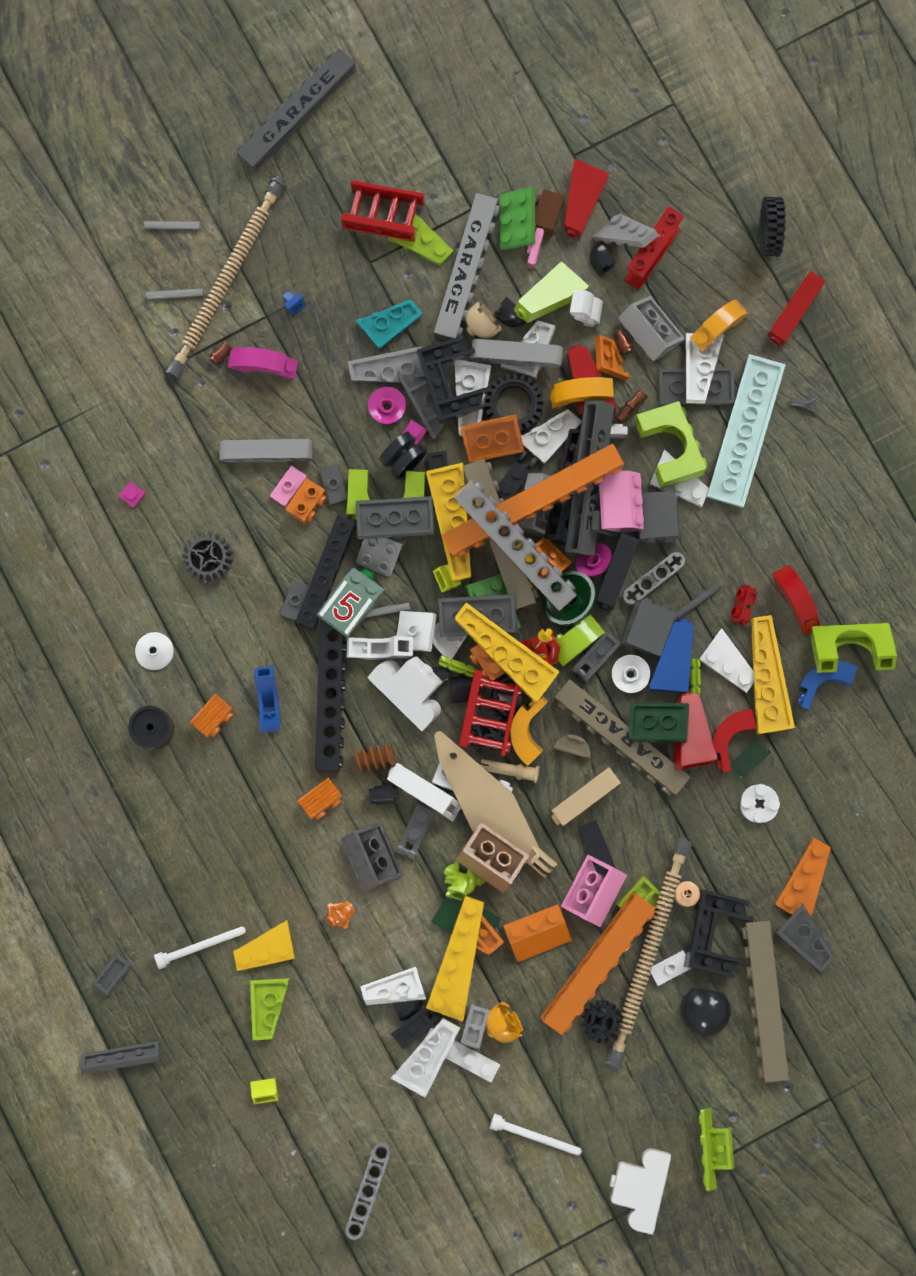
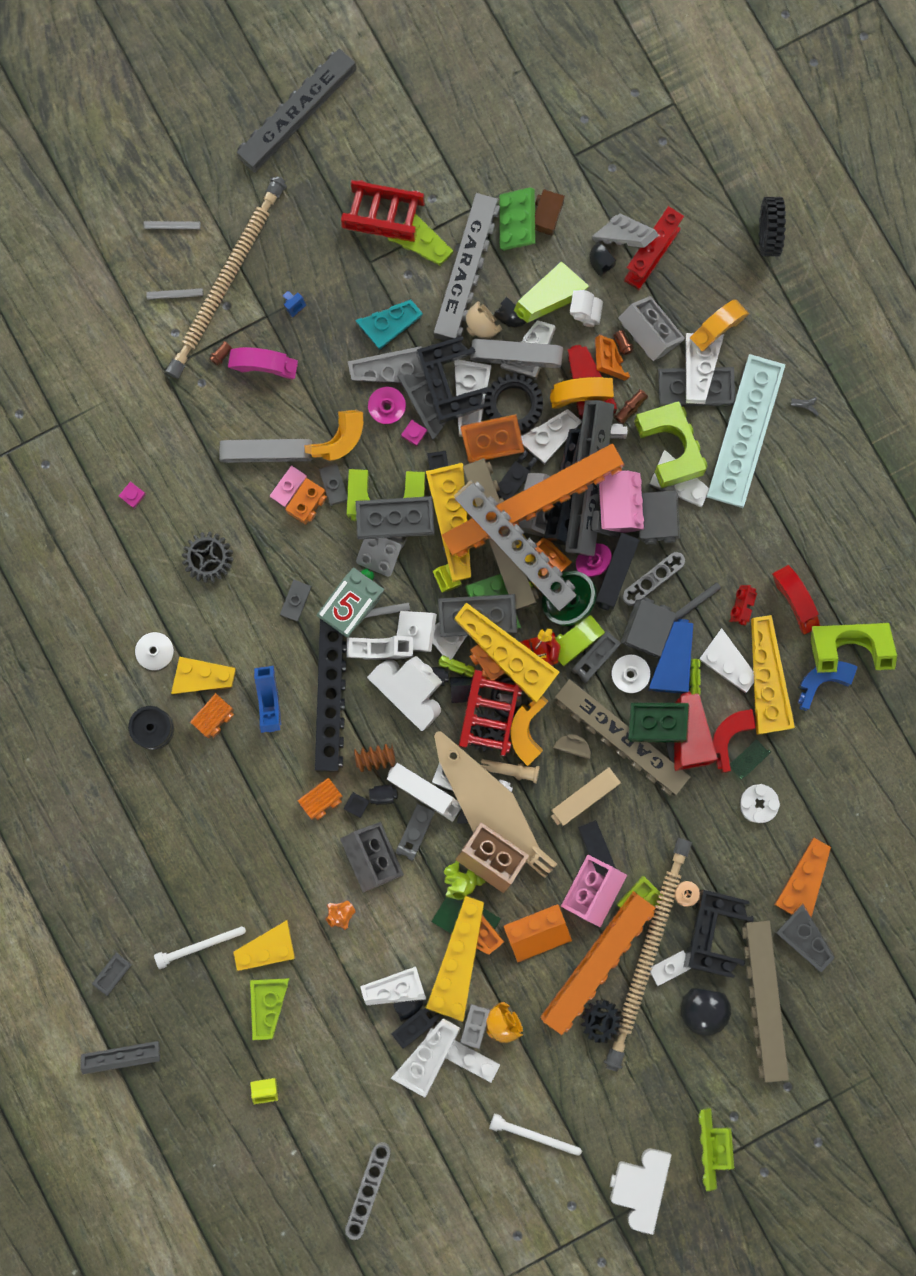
(200, 676): none -> yellow wing
(326, 572): black brick -> none
(344, 441): none -> light orange arch
(356, 805): none -> black plate
(403, 455): black wheel -> none
(534, 249): bright pink plate -> none
(584, 194): red slope -> none
(796, 308): red slope -> none

